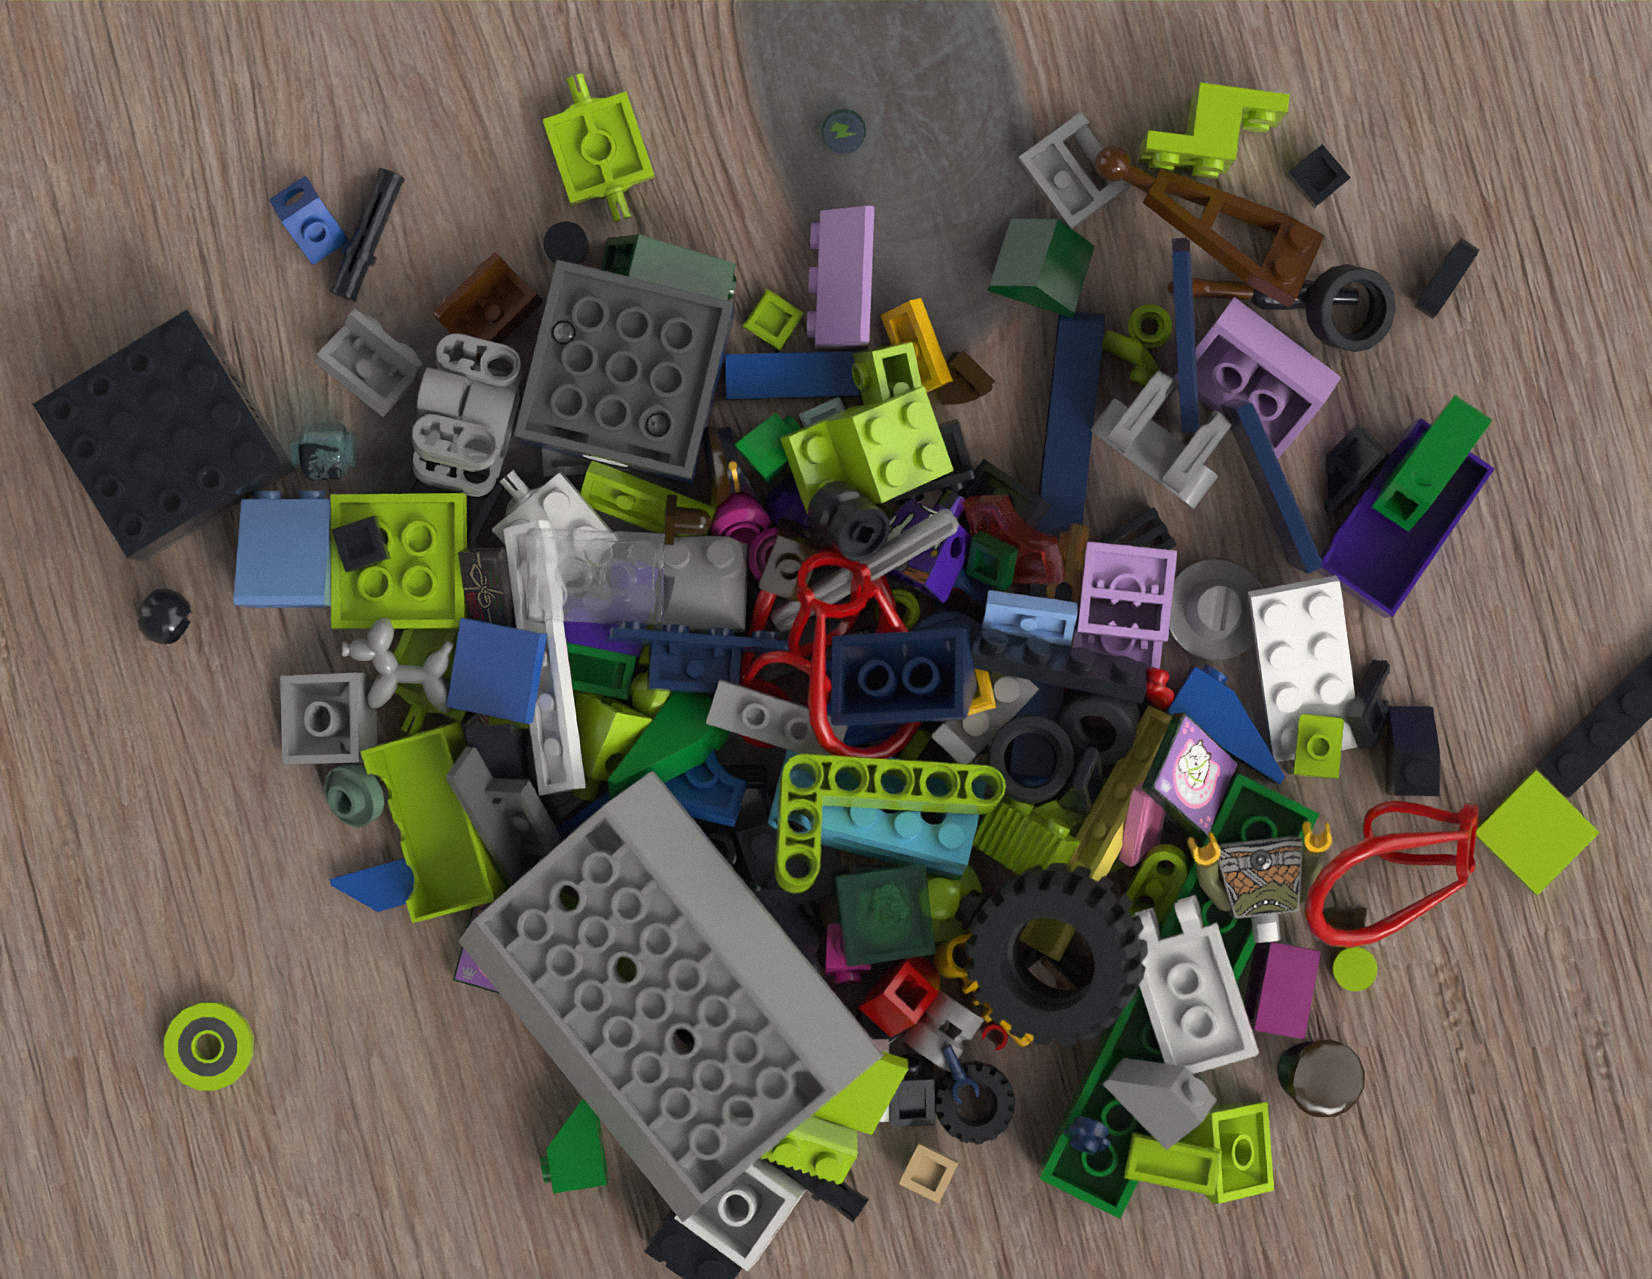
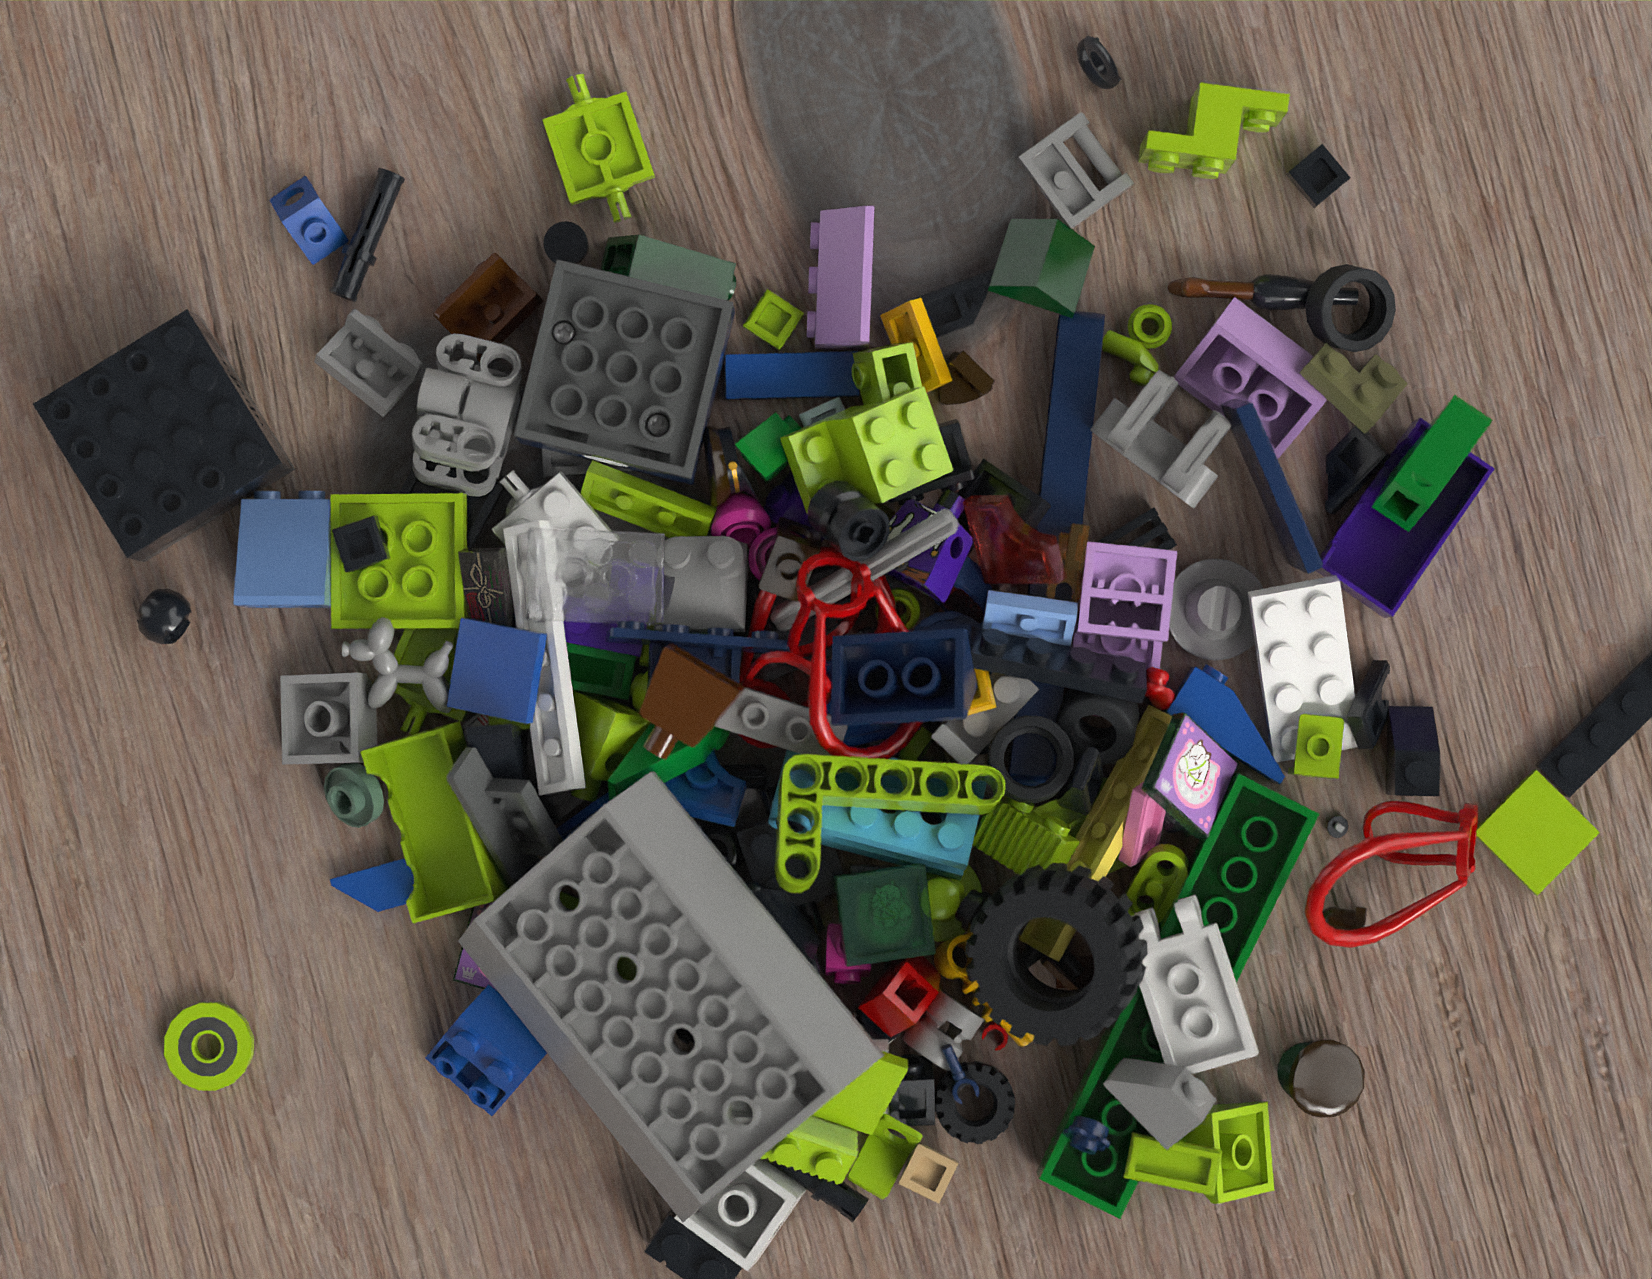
(324, 450): clear light blue head -> none
(487, 1051): none -> blue slope
(576, 1153): green slope -> none
(684, 520): dark brown piece -> none
(685, 700): none -> reddish brown torso
(843, 132): tile -> none
(883, 1156): none -> lime bracket
(957, 304): none -> black tile
(991, 561): dark green tile -> none
(1097, 63): none -> black piece
(1185, 335): dark blue tile -> none
(1261, 876): torso -> none
(1281, 988): magenta brick -> none
(1287, 256): reddish brown plate -> none
(1337, 826): none -> black piece
(1354, 968): lime tile -> none
(1358, 395): none -> olive plate
(1446, 278): black beam -> none

